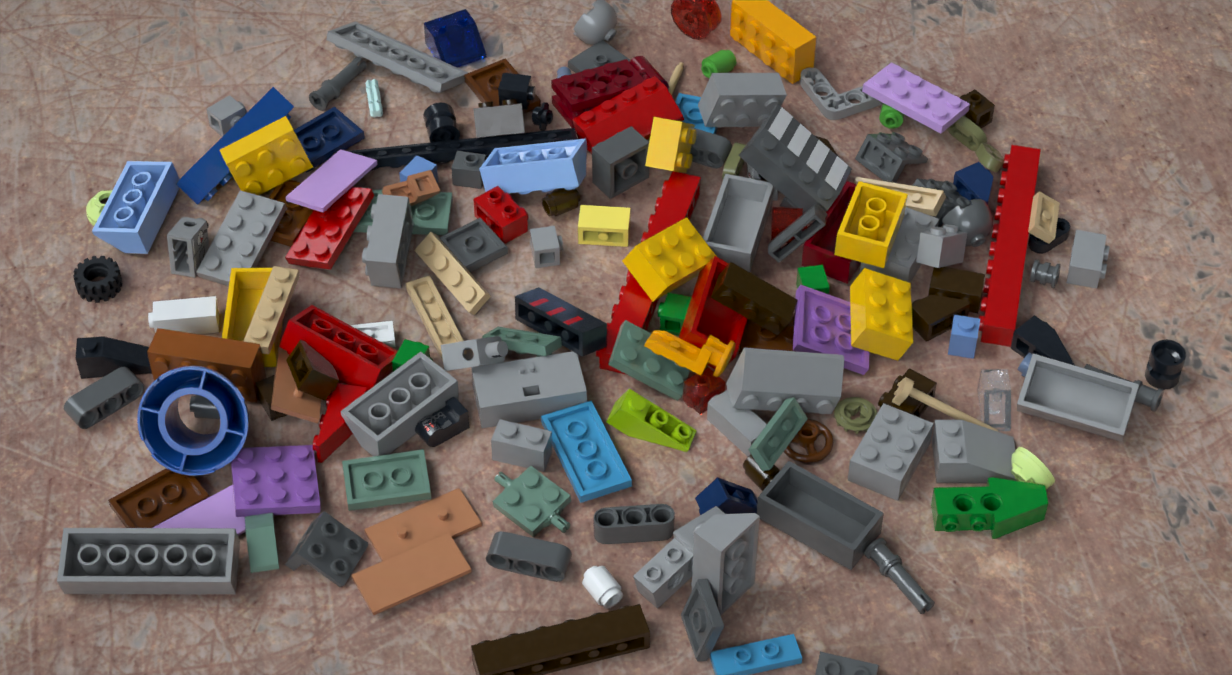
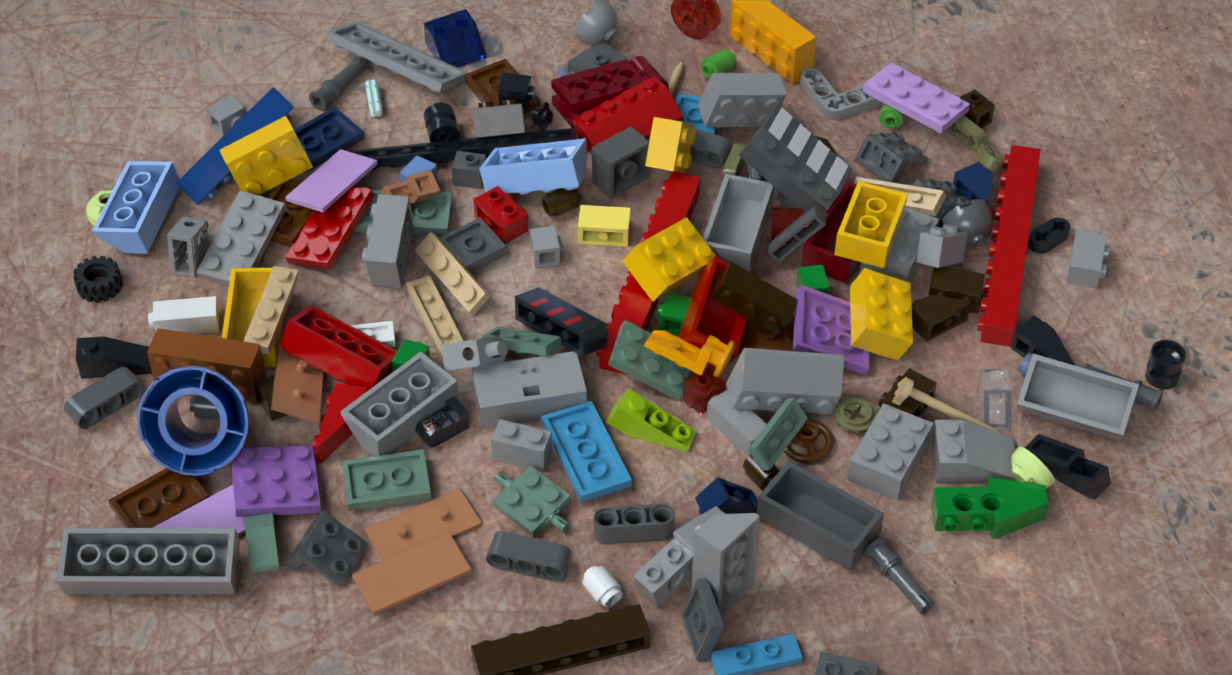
(312, 371): dark brown slope -> none
(964, 336): medium blue brick -> none
(1044, 217): tan plate -> none
(1045, 273): dark grey bush -> none
(1070, 466): none -> black slope

